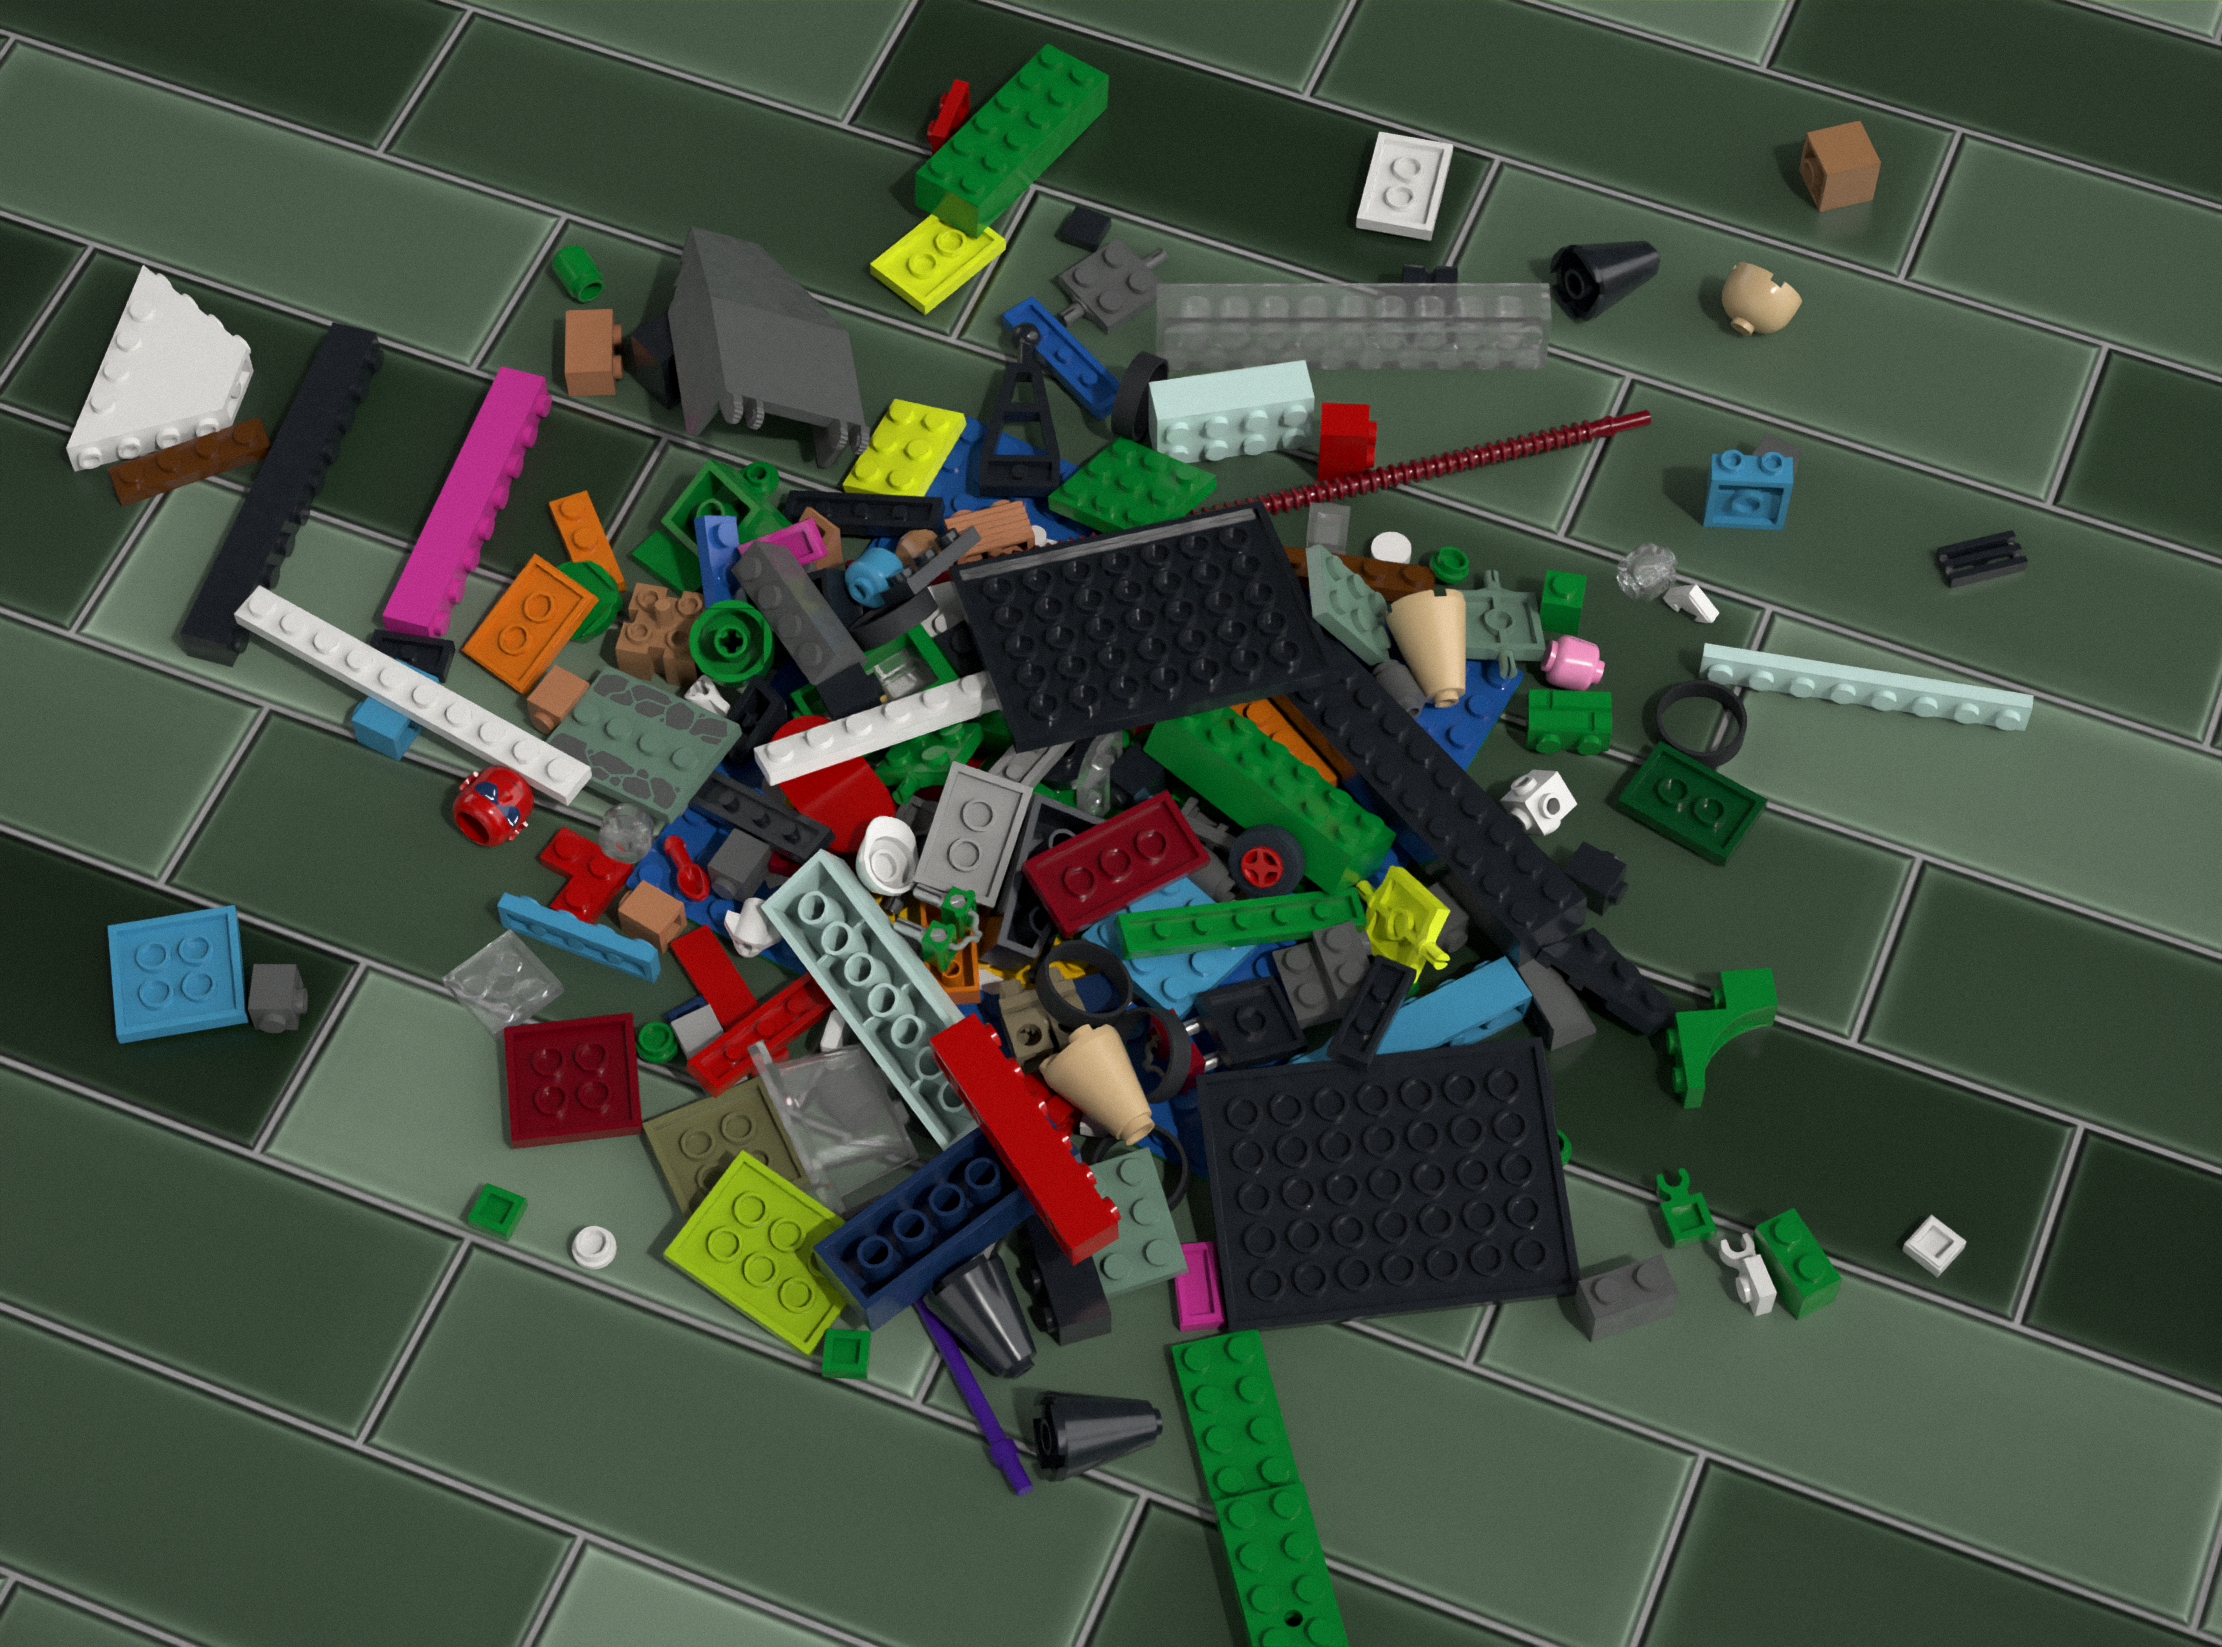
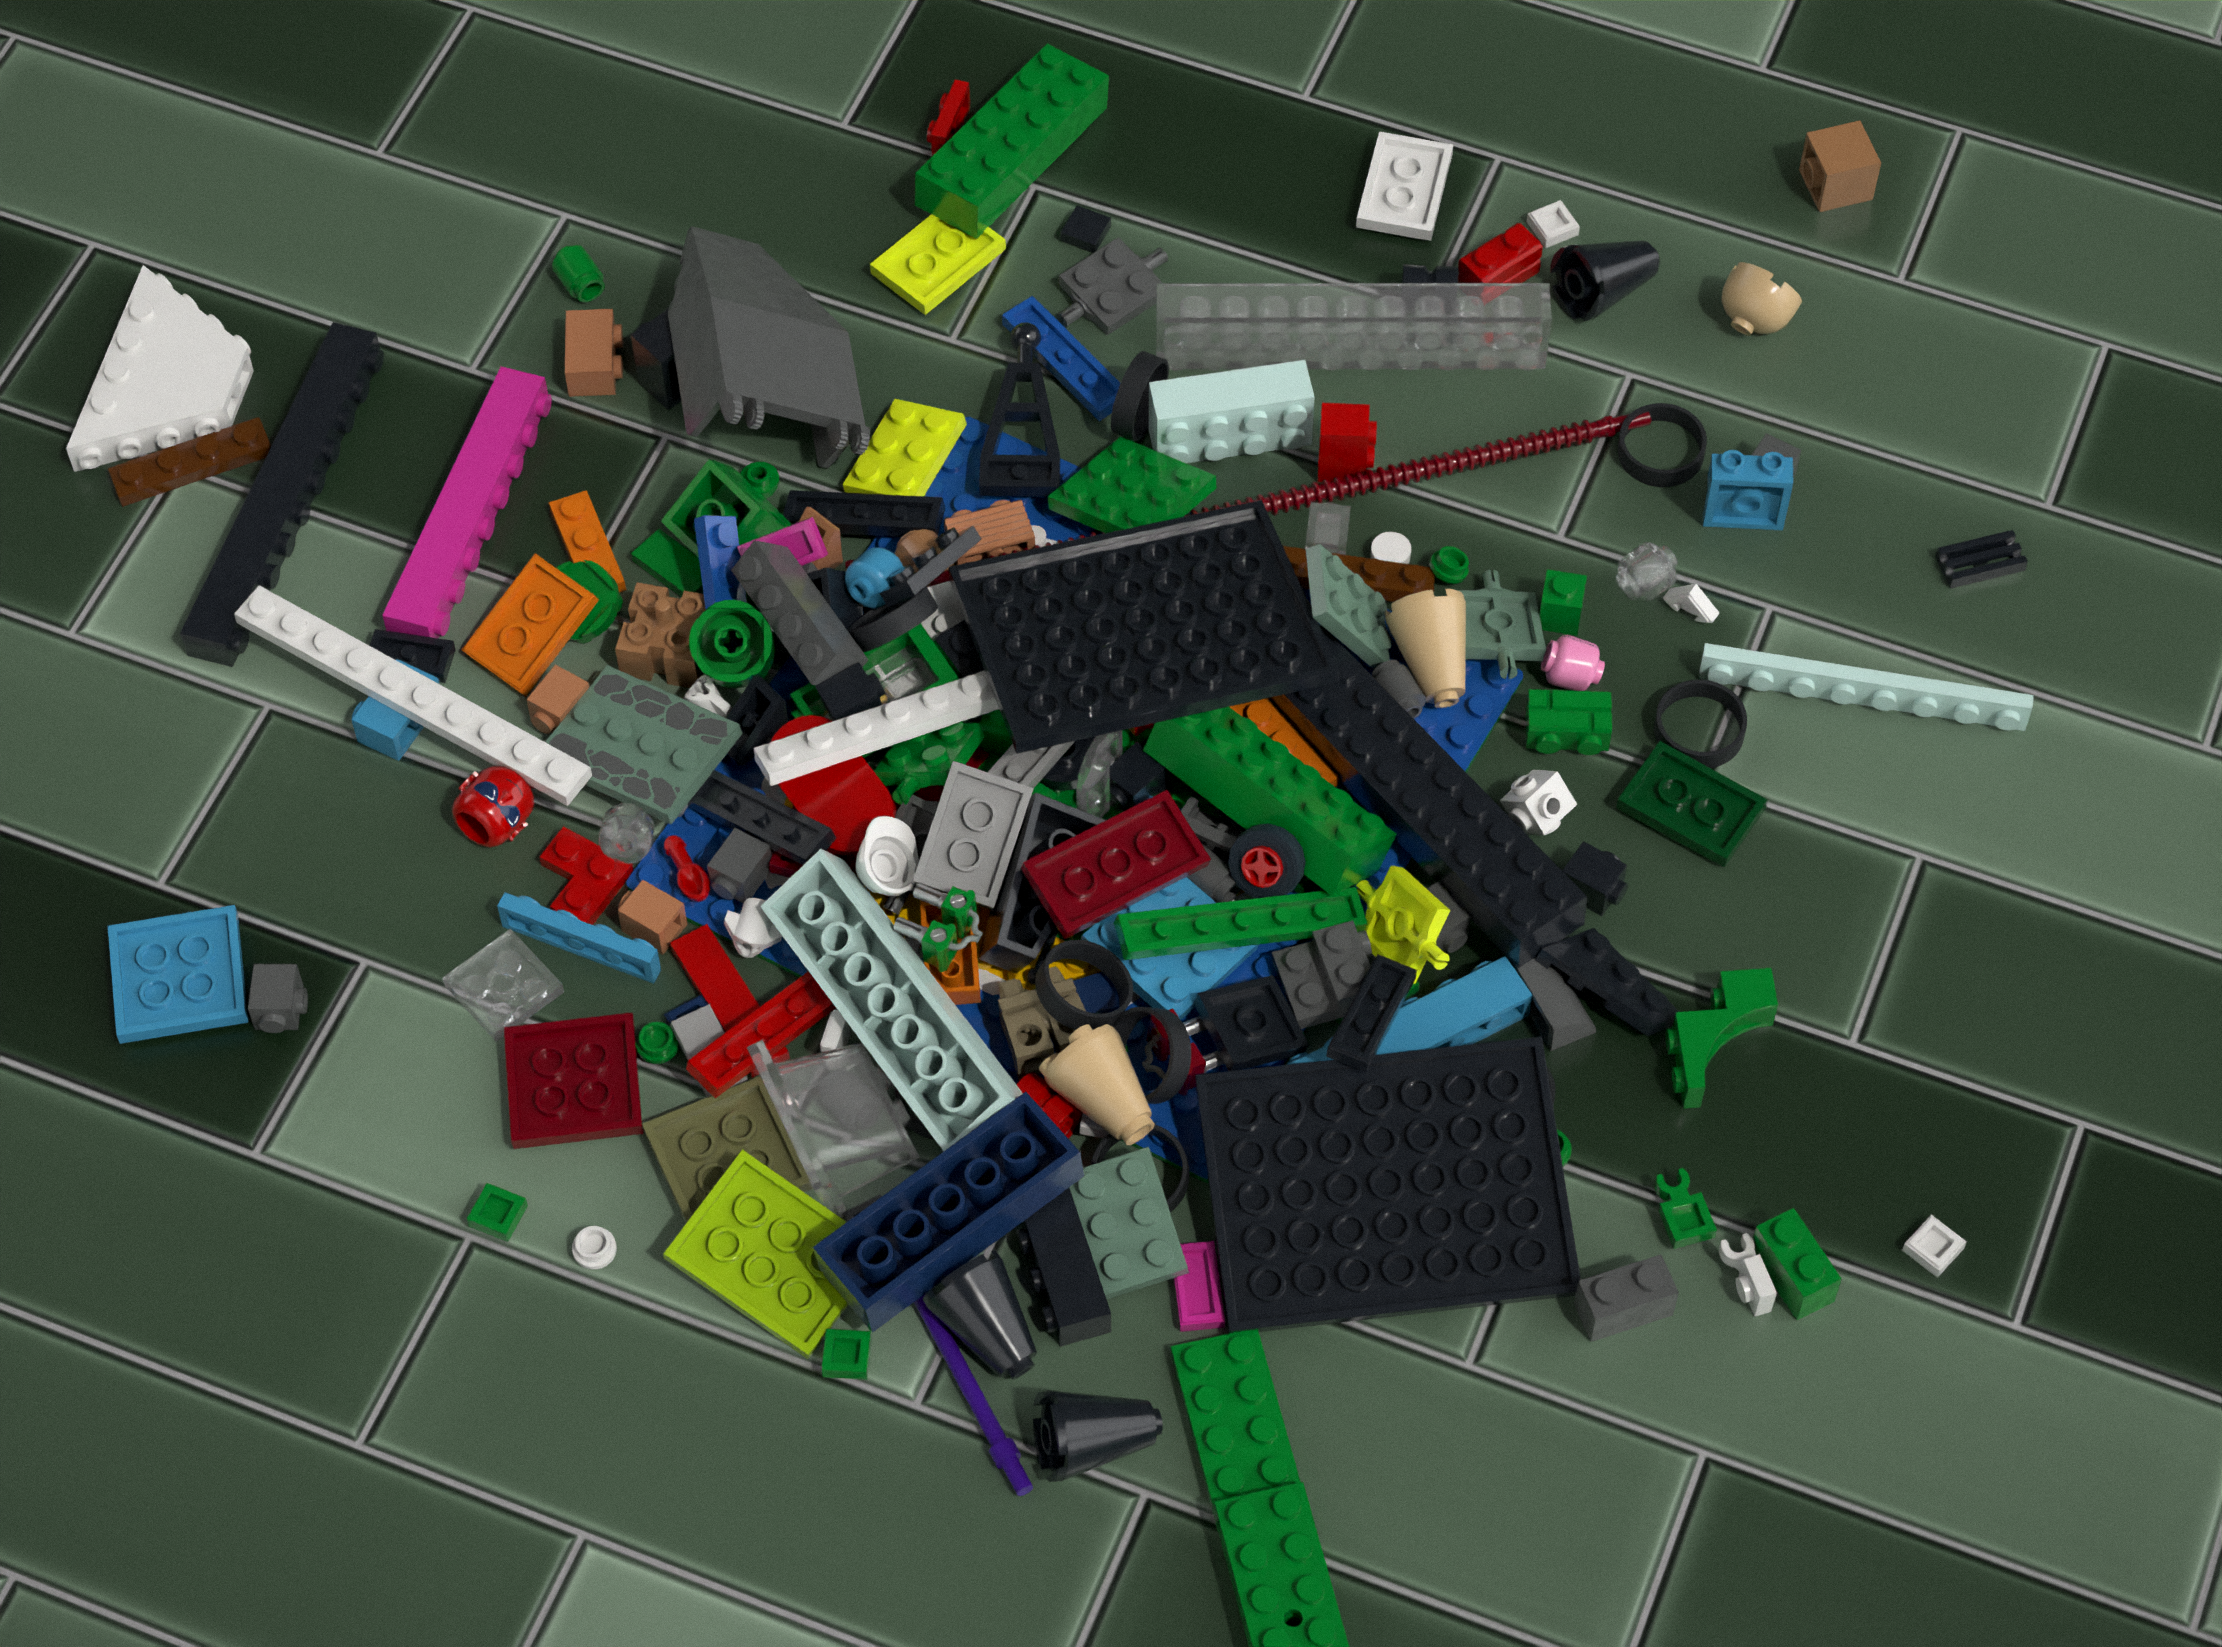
(1025, 1139): red brick -> none
(1504, 259): none -> red brick
(1553, 224): none -> white tile
(1658, 477): none -> black tyre

